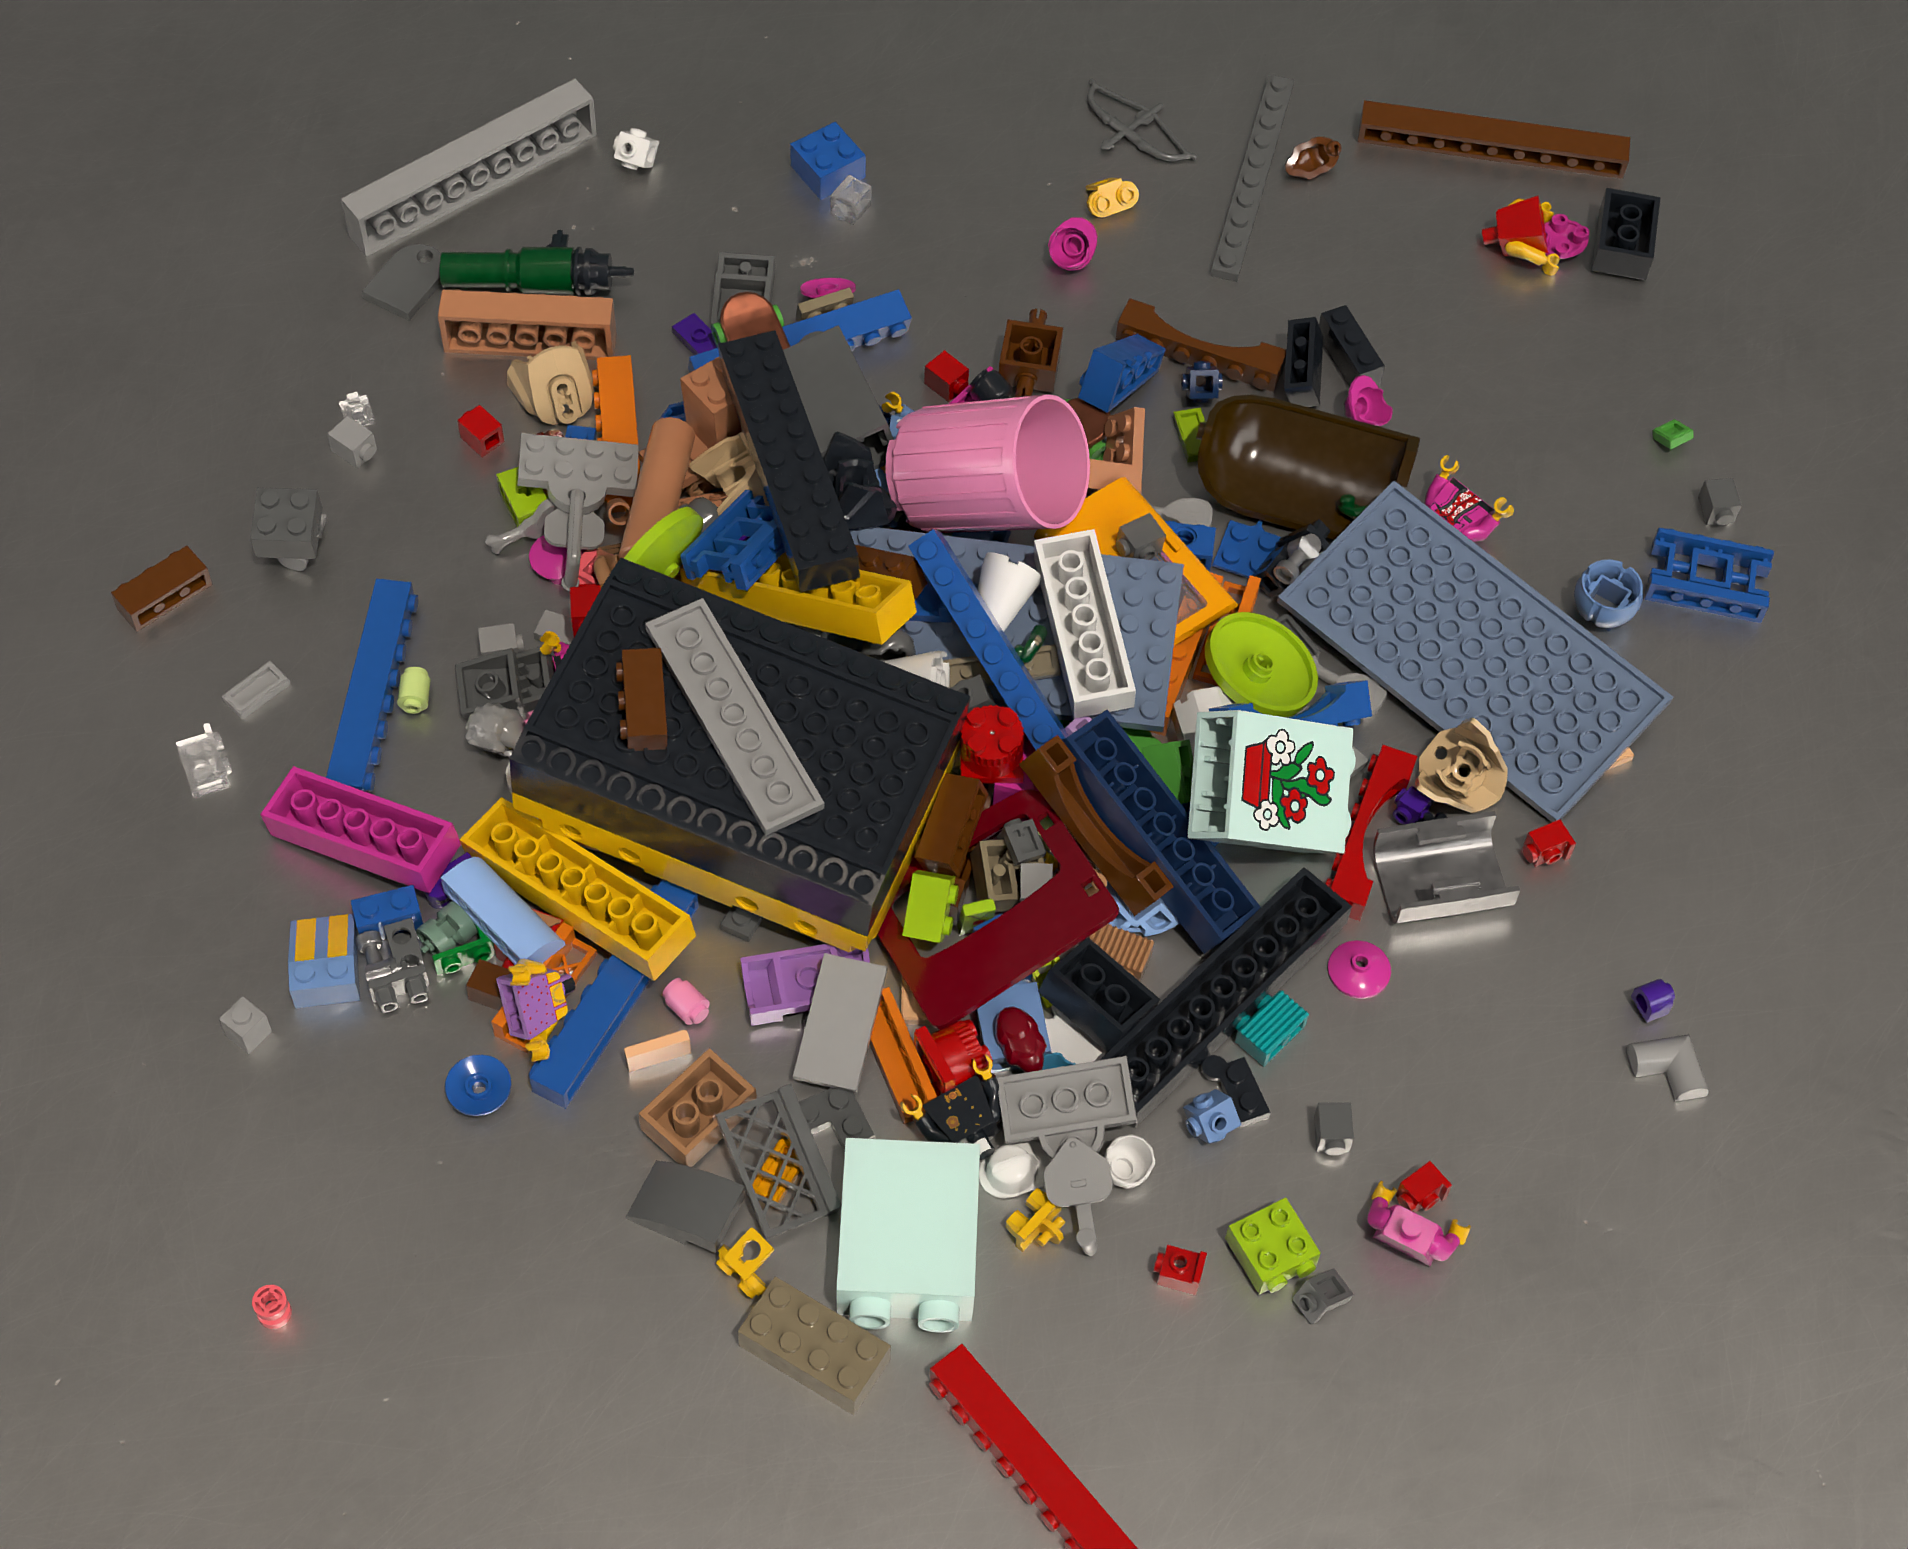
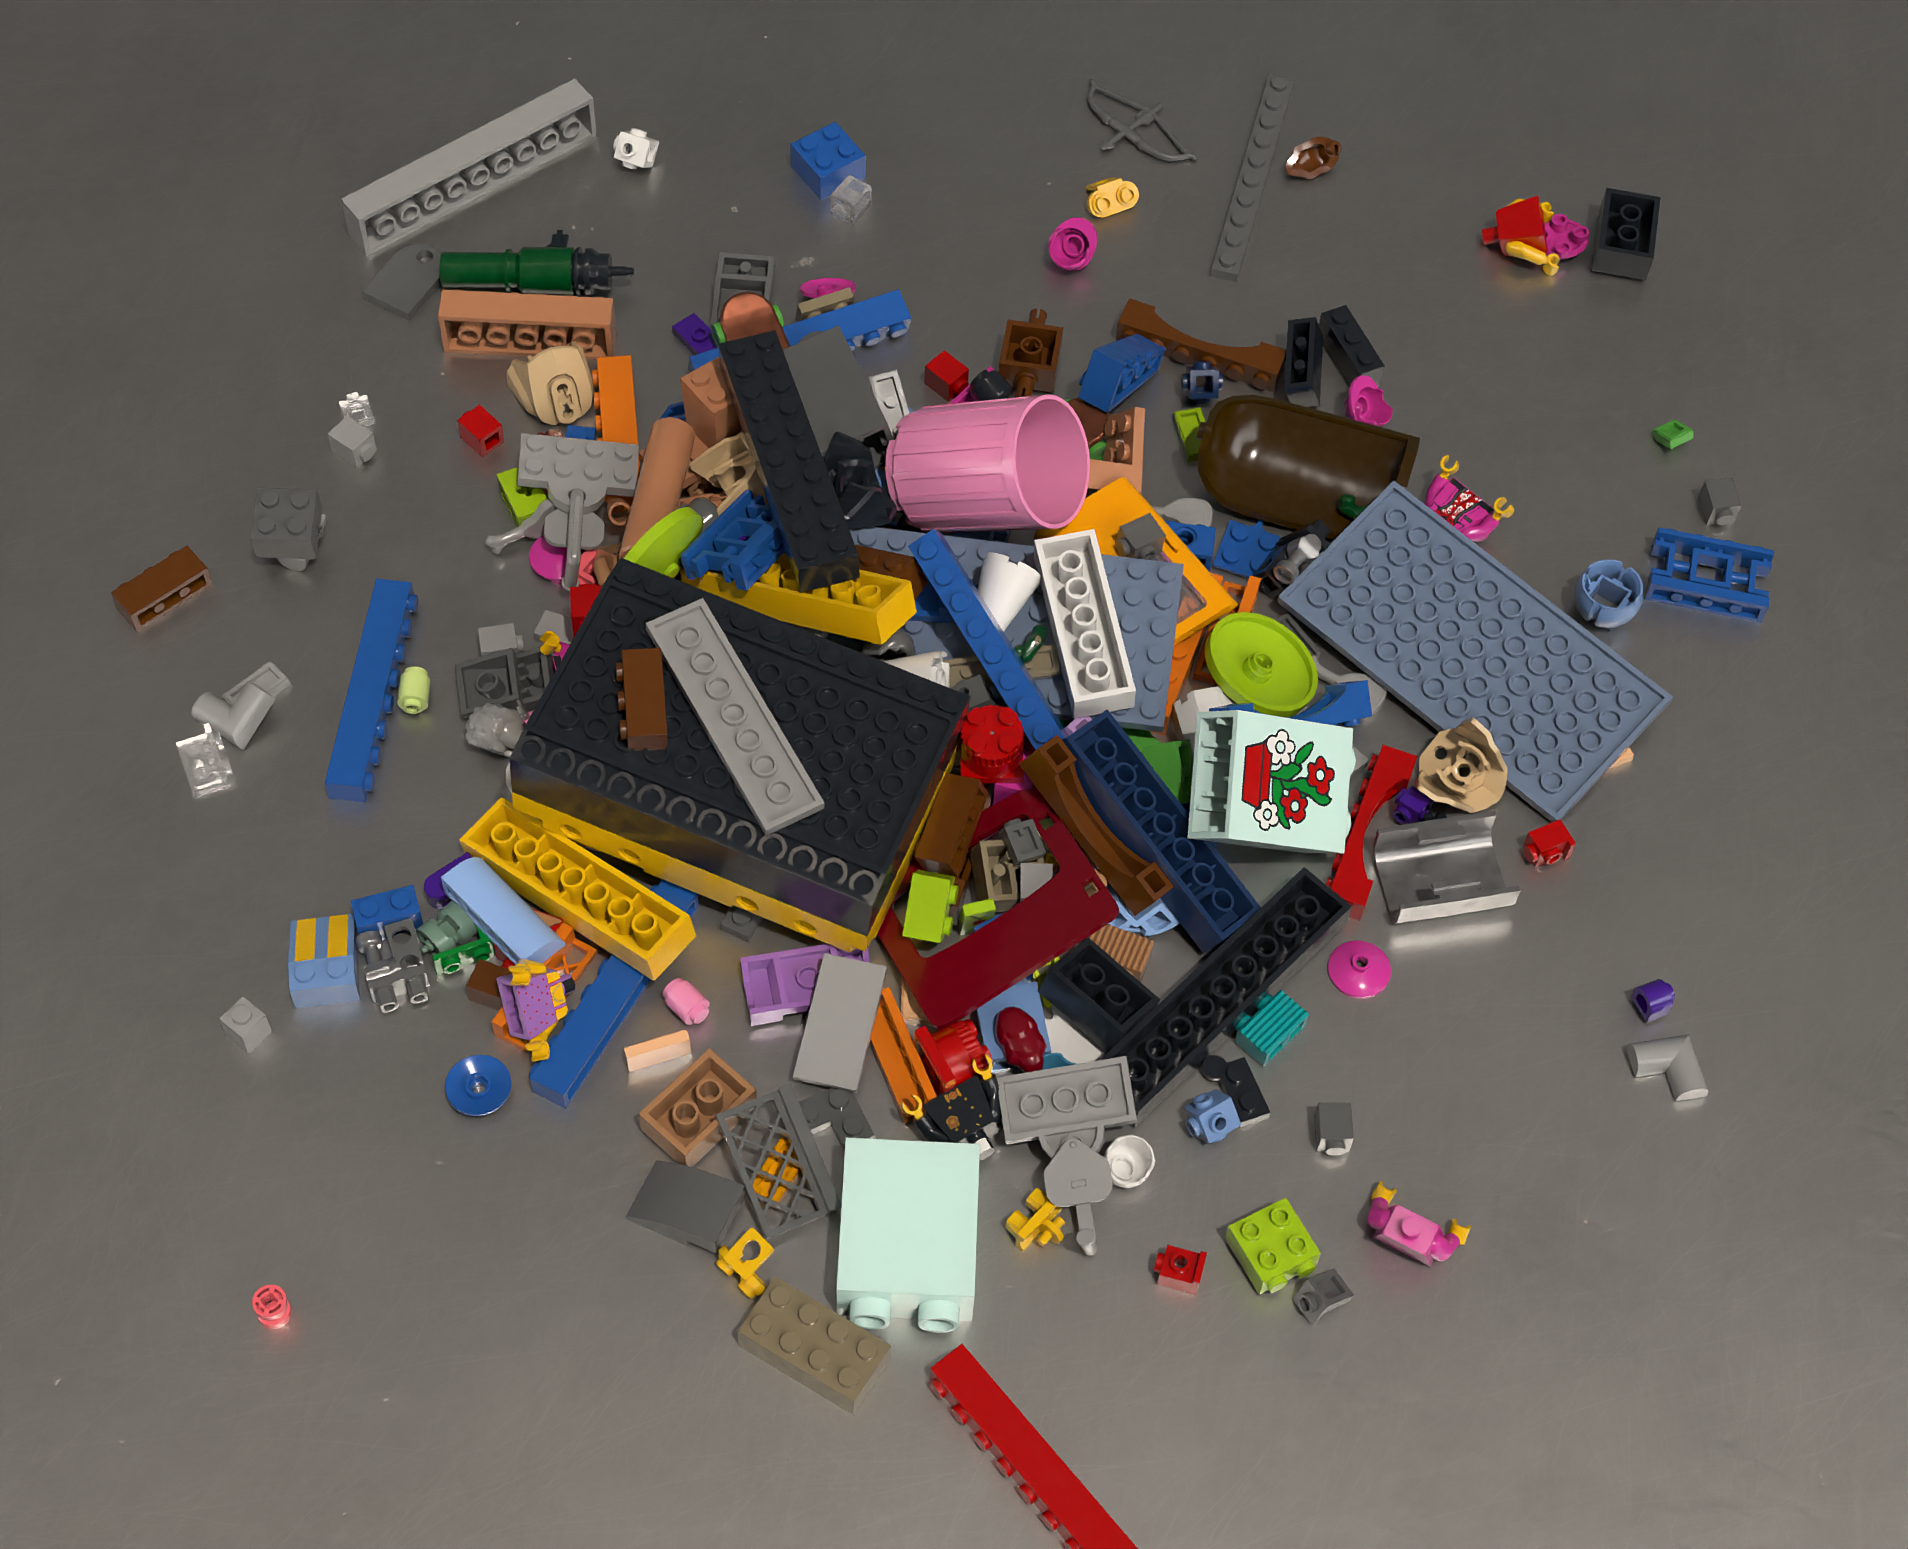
(235, 721): none -> light grey brick
(361, 829): dark pink brick -> none
(890, 398): none -> light grey tile
(1014, 1169): white piece -> none
(1423, 1188): red brick -> none
(1494, 139): reddish brown brick -> none

